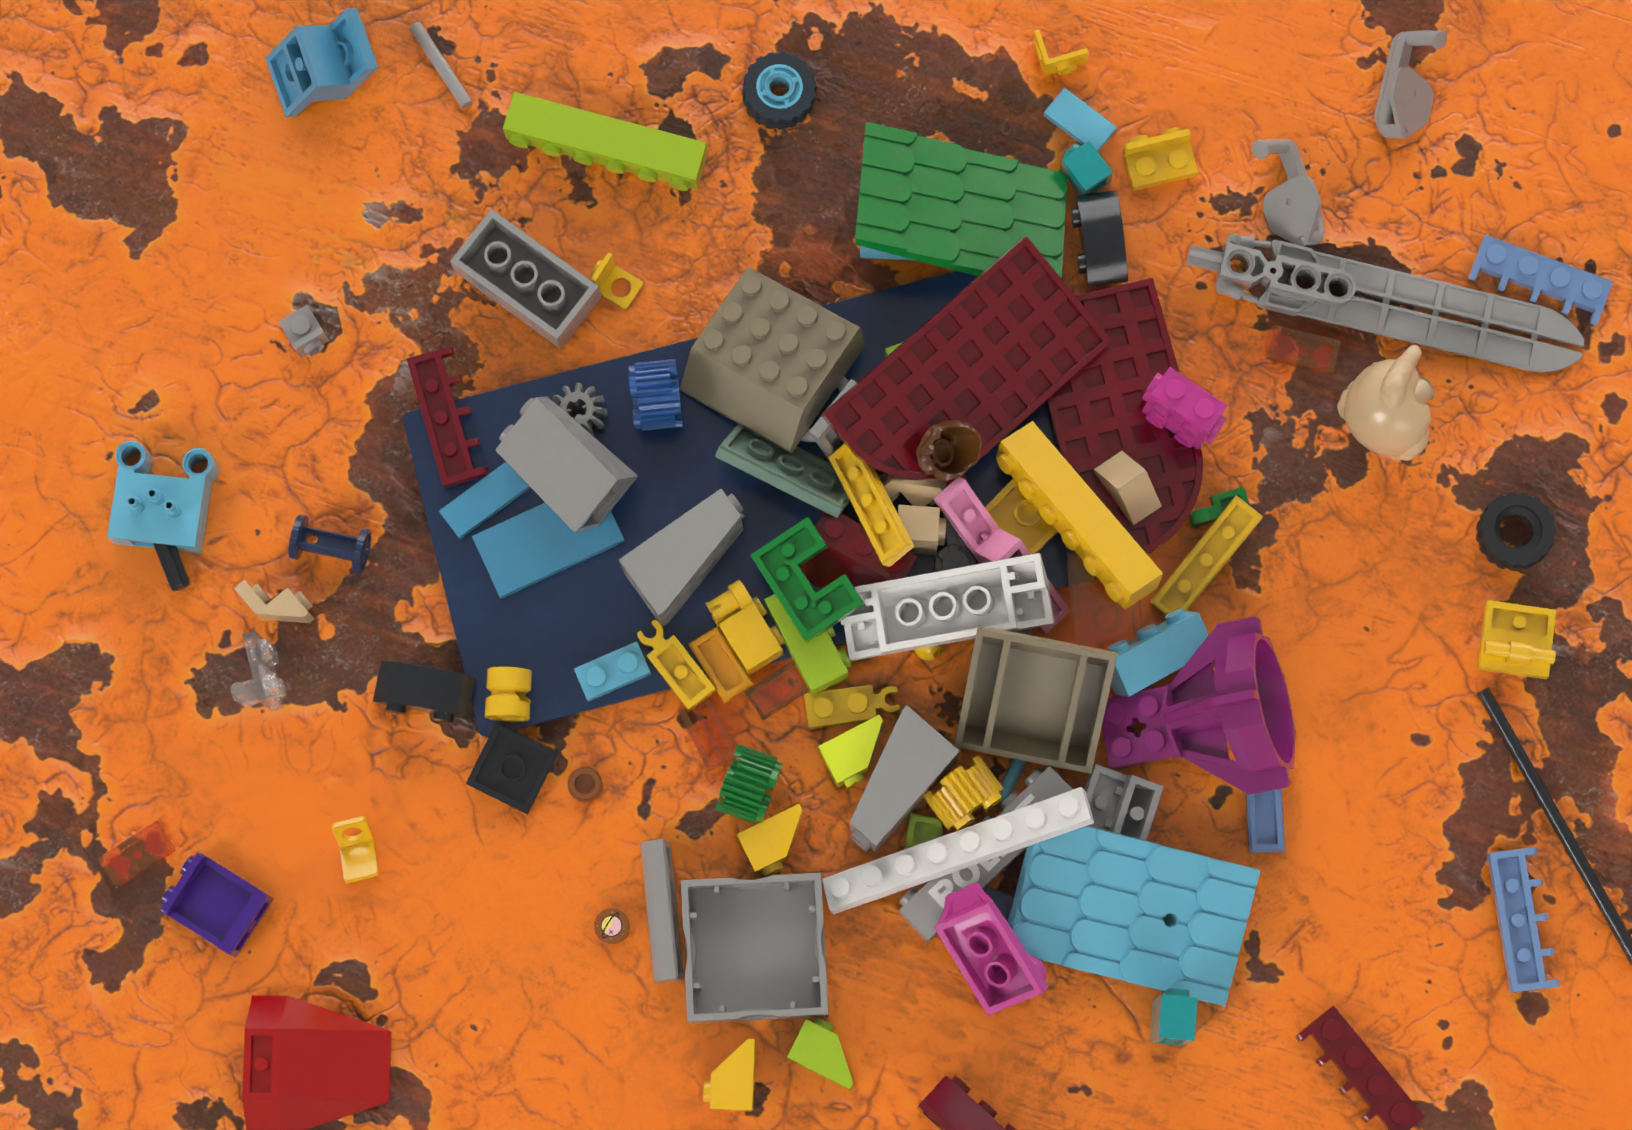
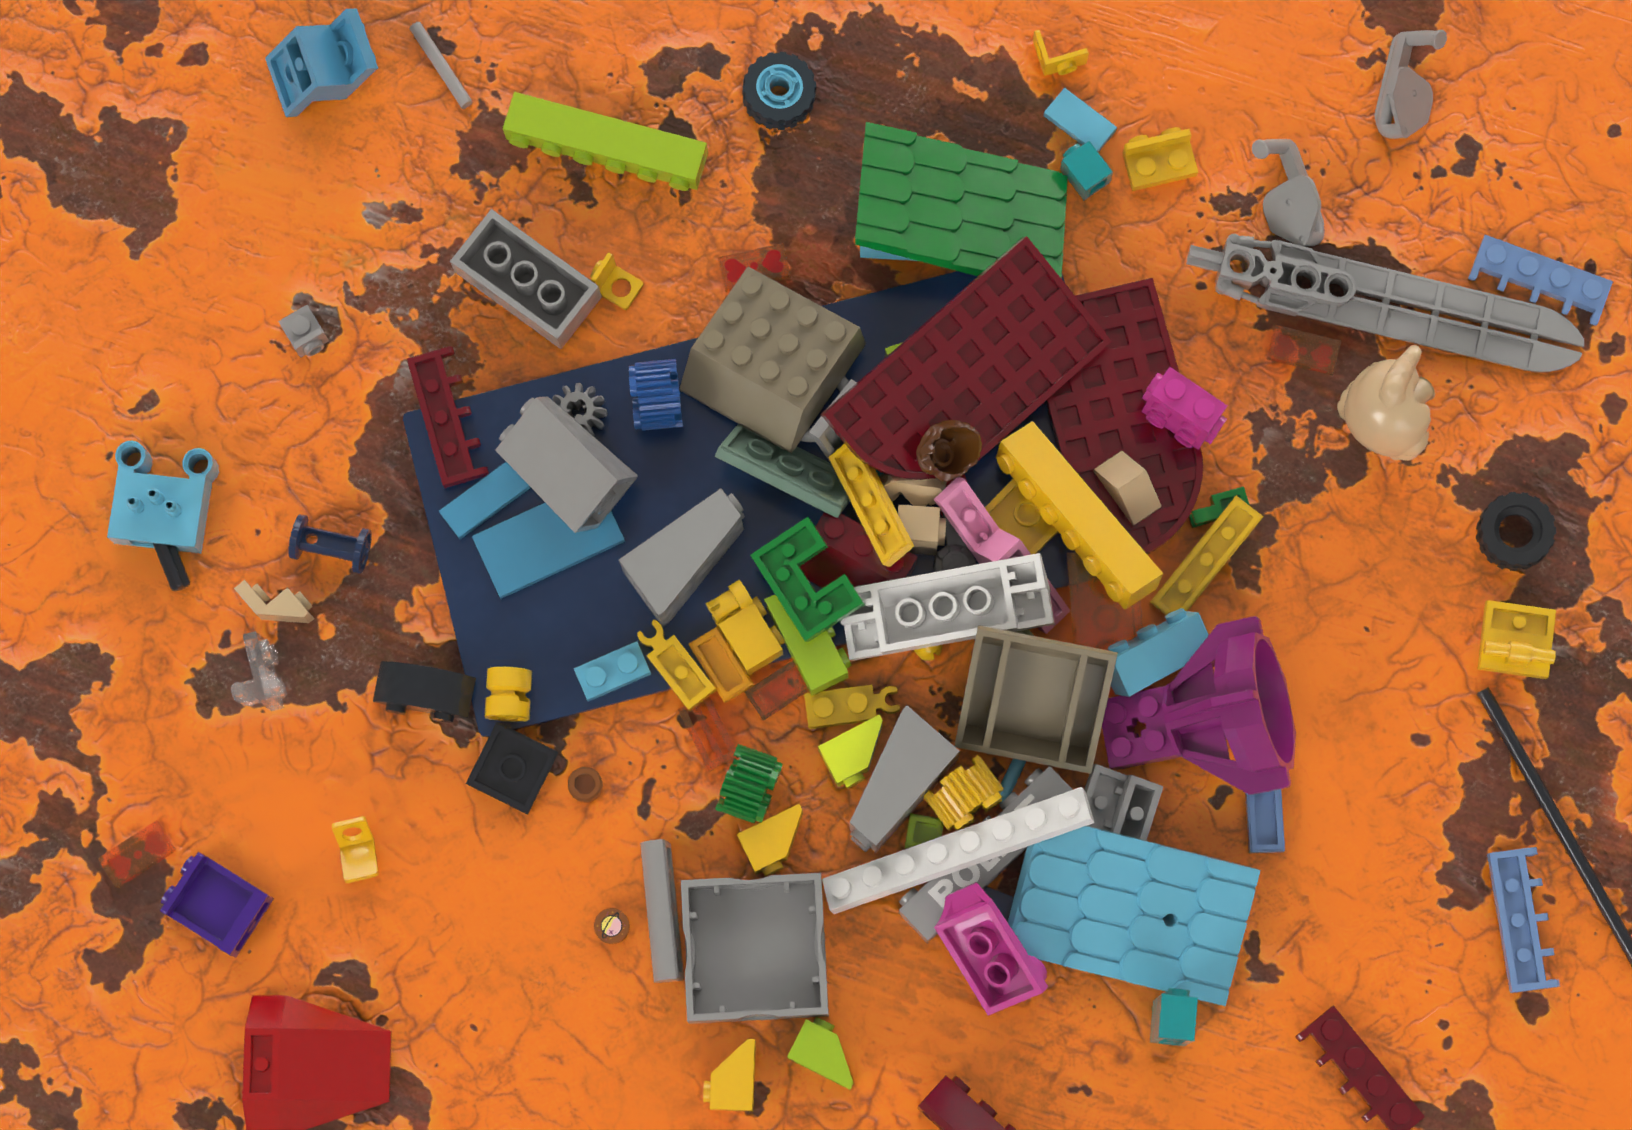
(767, 260): none -> clear orange tile
(1101, 238): black brick -> none

